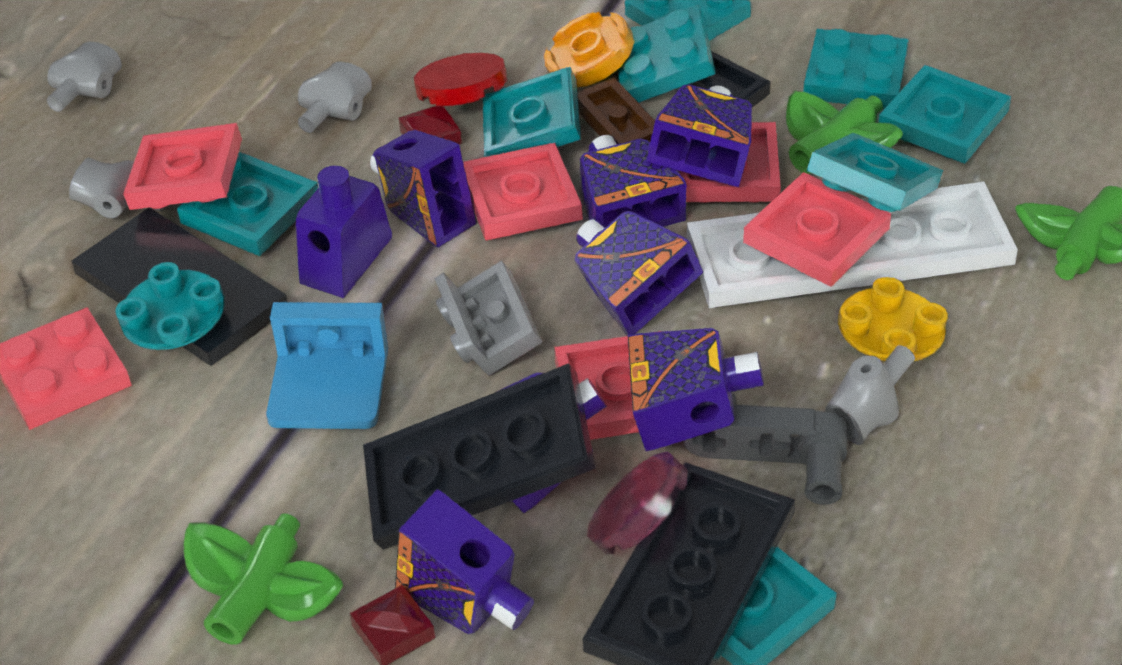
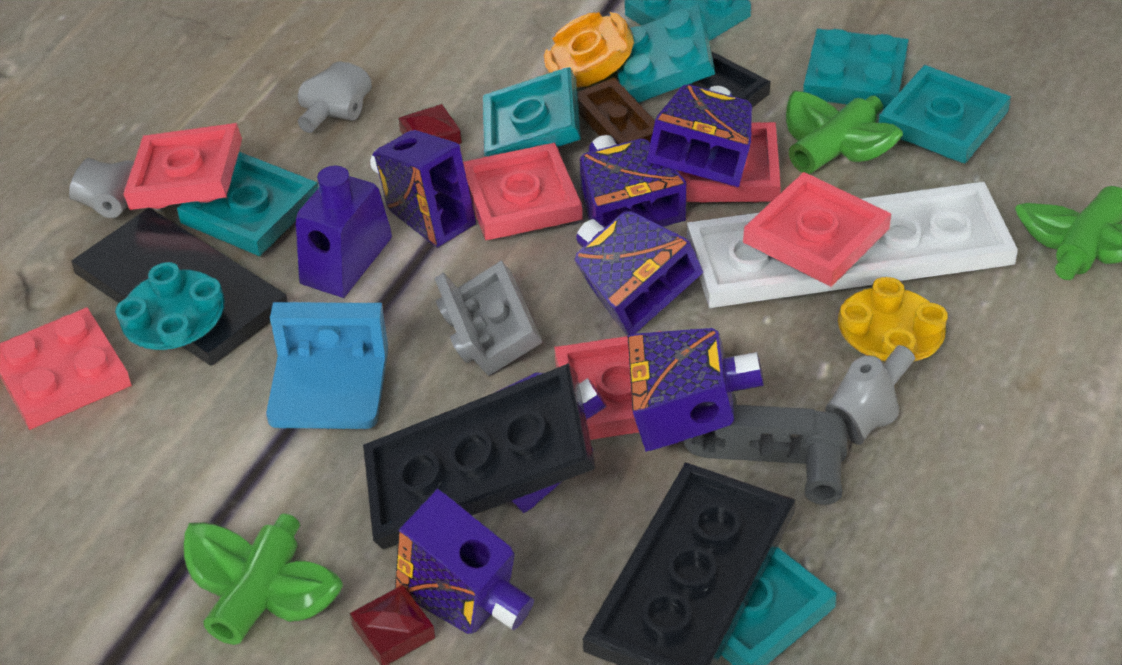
(83, 73): light grey piece -> none
(460, 78): red tile -> none
(637, 503): clear pink tile -> none
(875, 171): teal plate -> none

